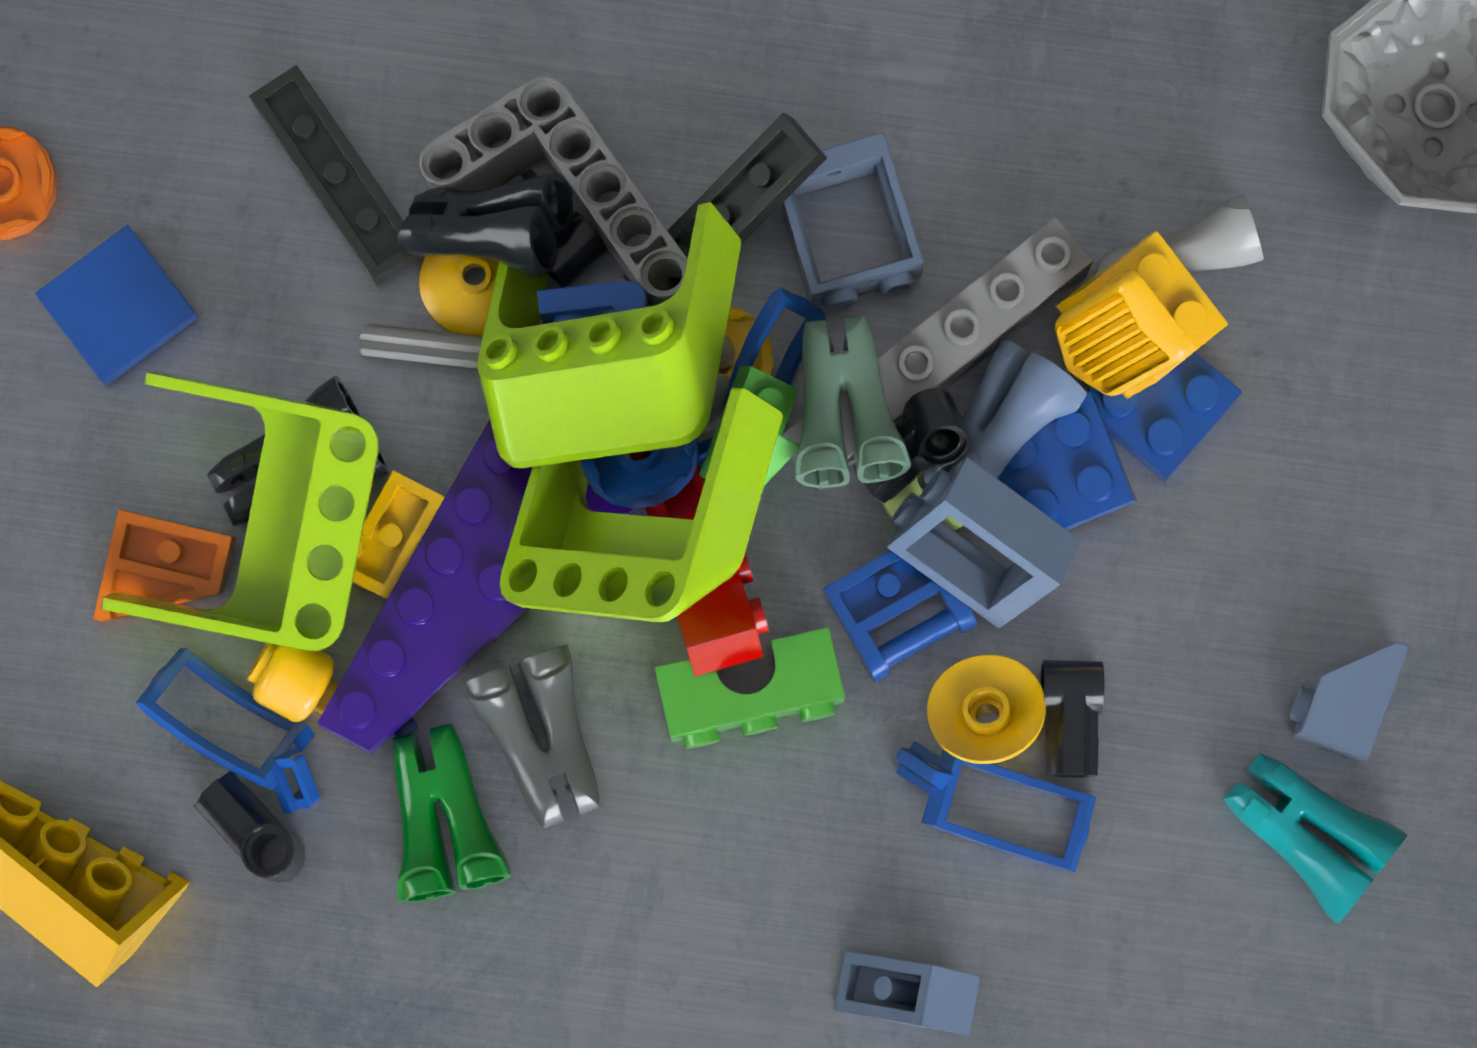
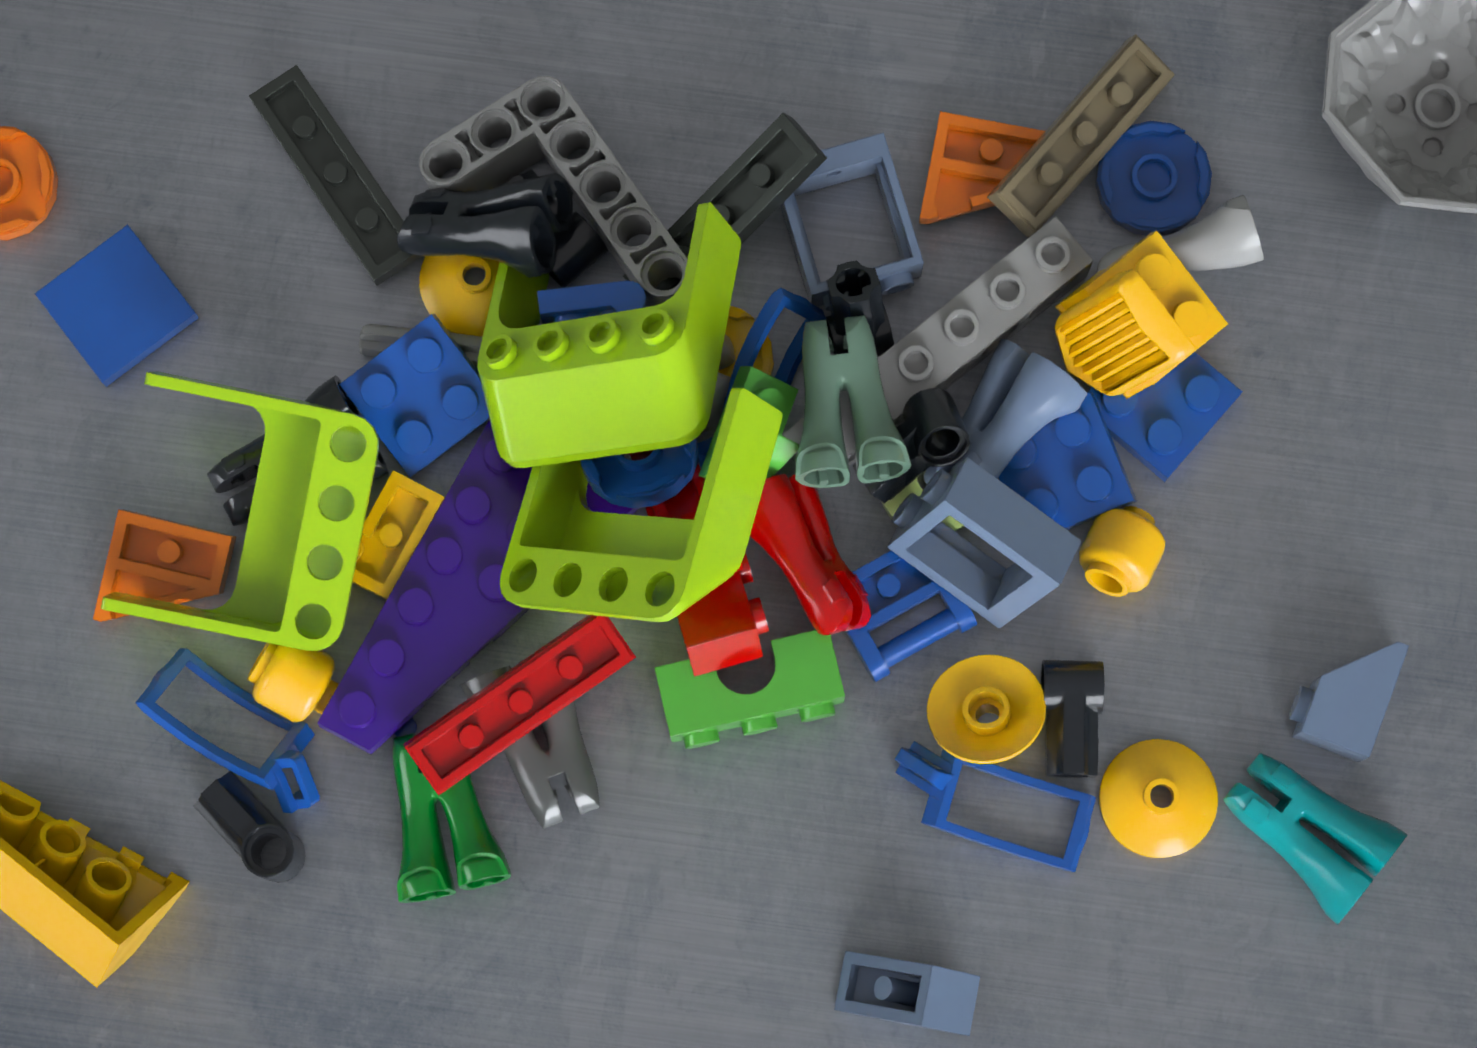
(419, 395): none -> blue plate
(518, 701): none -> red tile
(798, 538): none -> red piece
(857, 292): none -> black piece
(969, 162): none -> orange wing
(1081, 136): none -> dark tan tile
(1121, 551): none -> yellow head
(1133, 816): none -> yellow dish
(1153, 179): none -> blue tile

